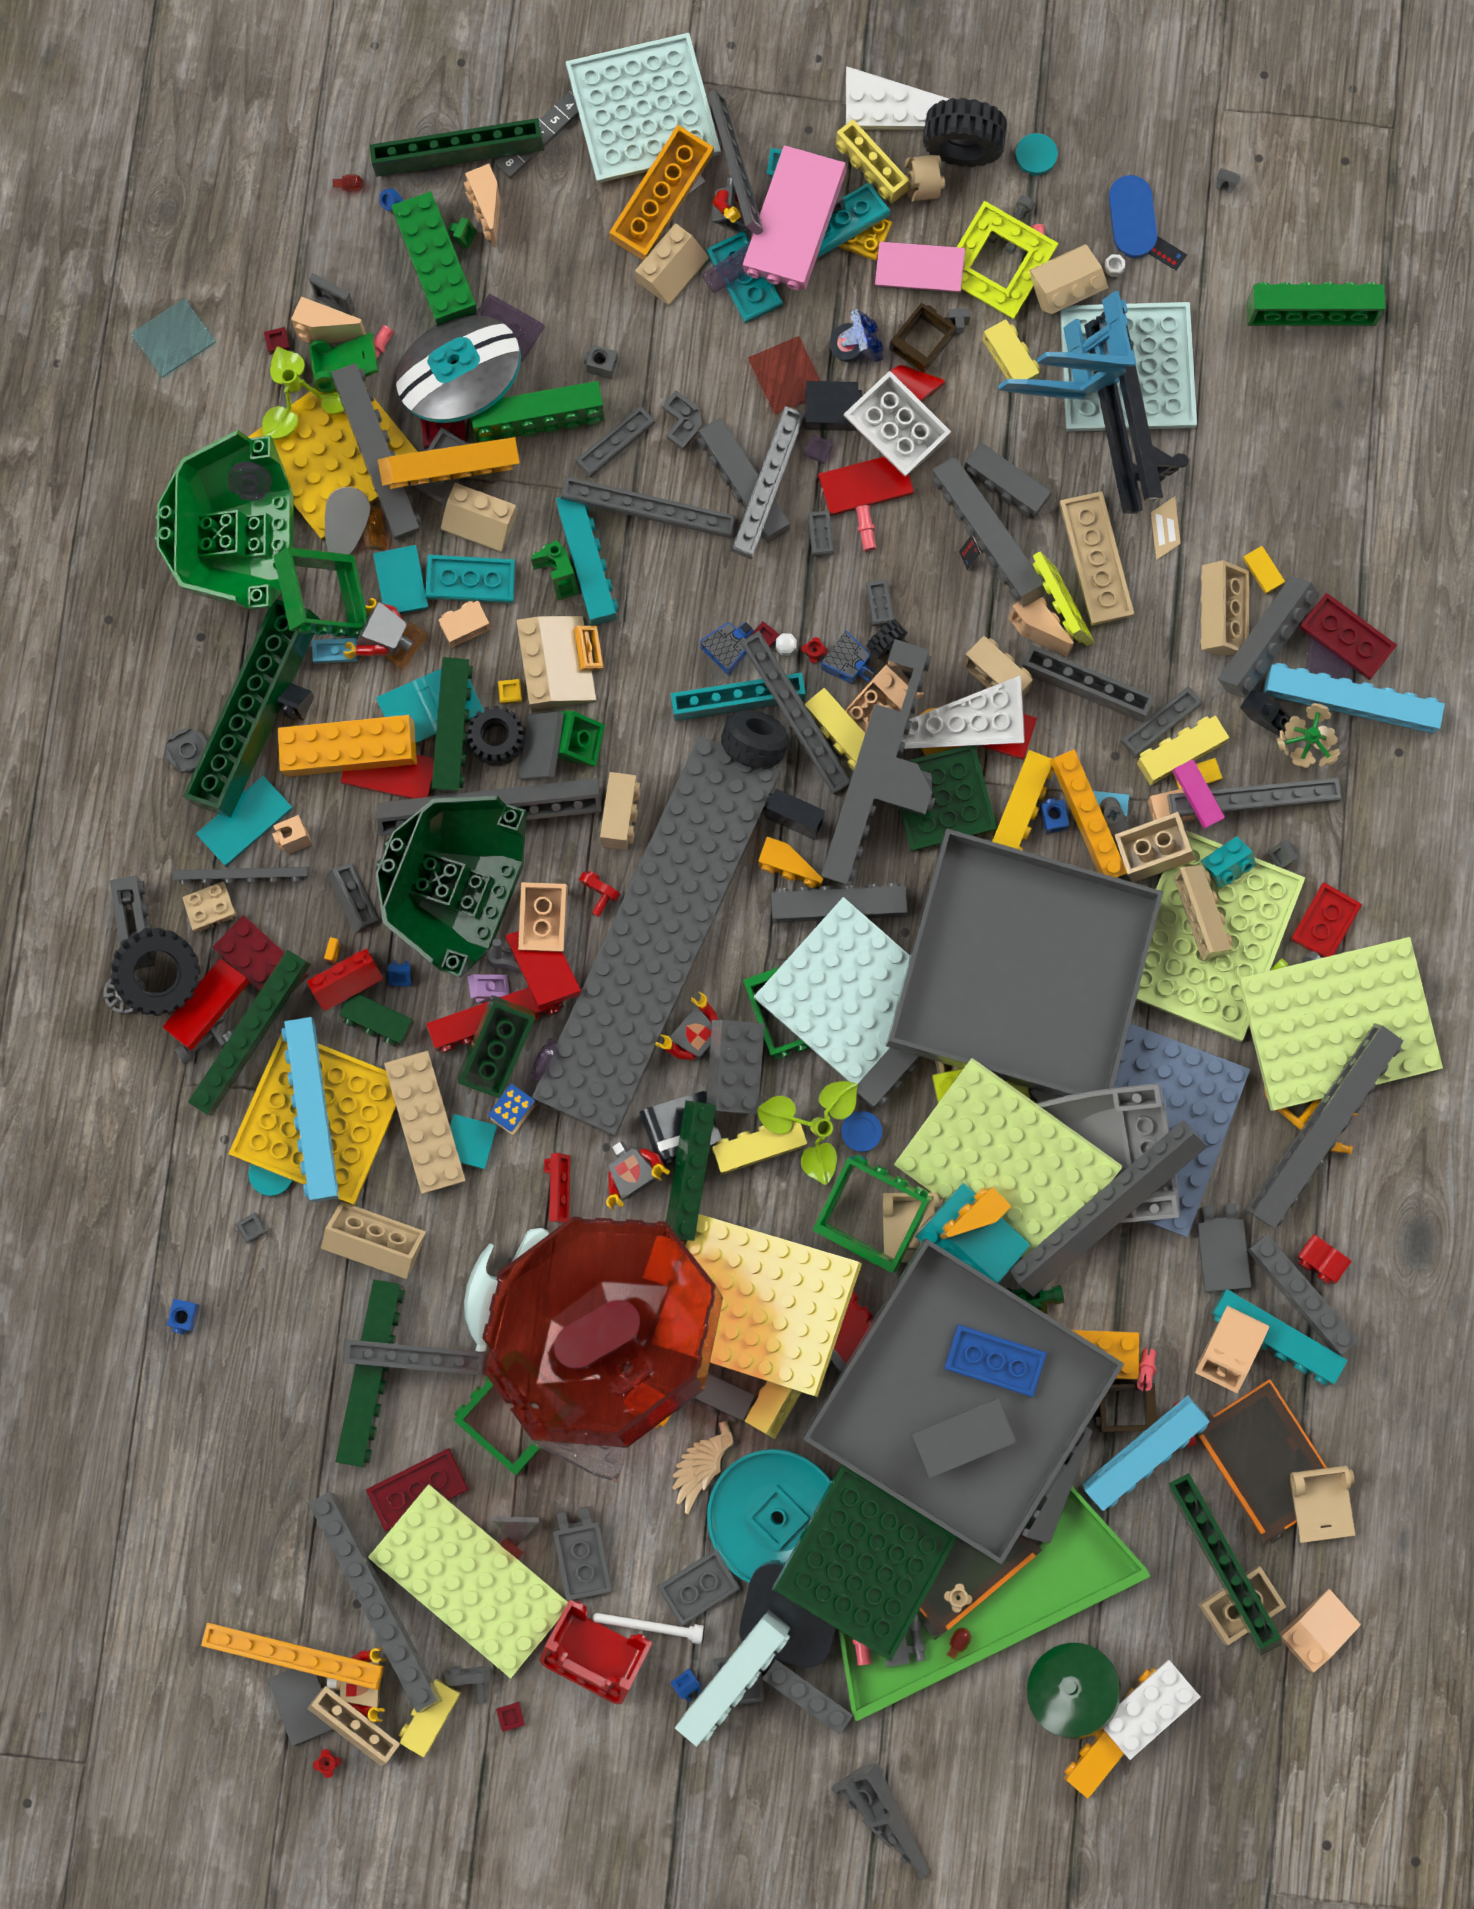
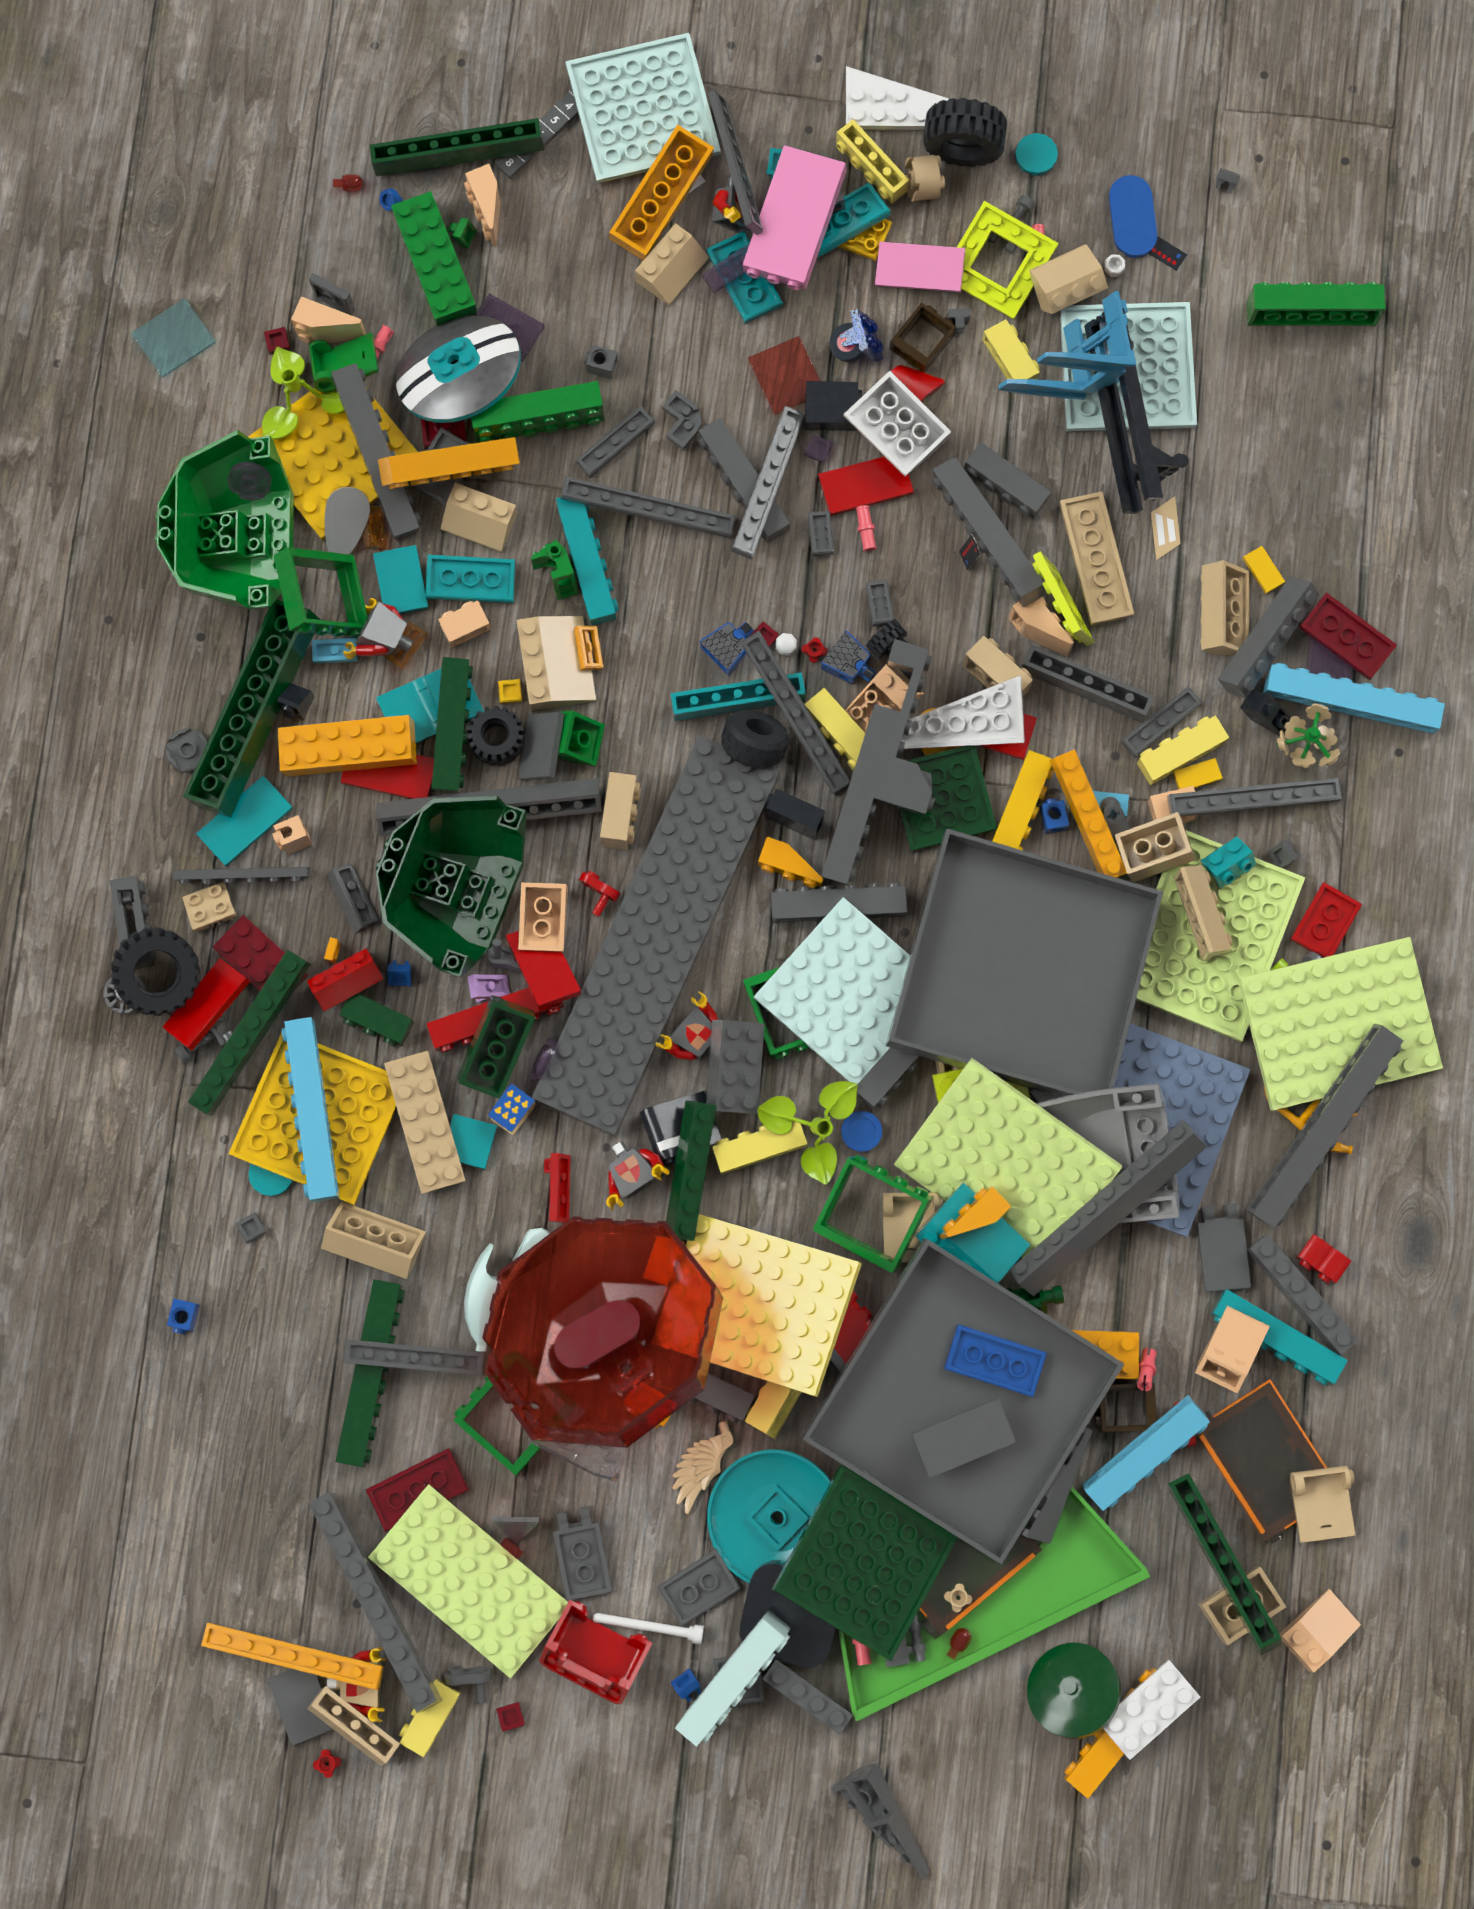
(1198, 793): dark pink tile -> none

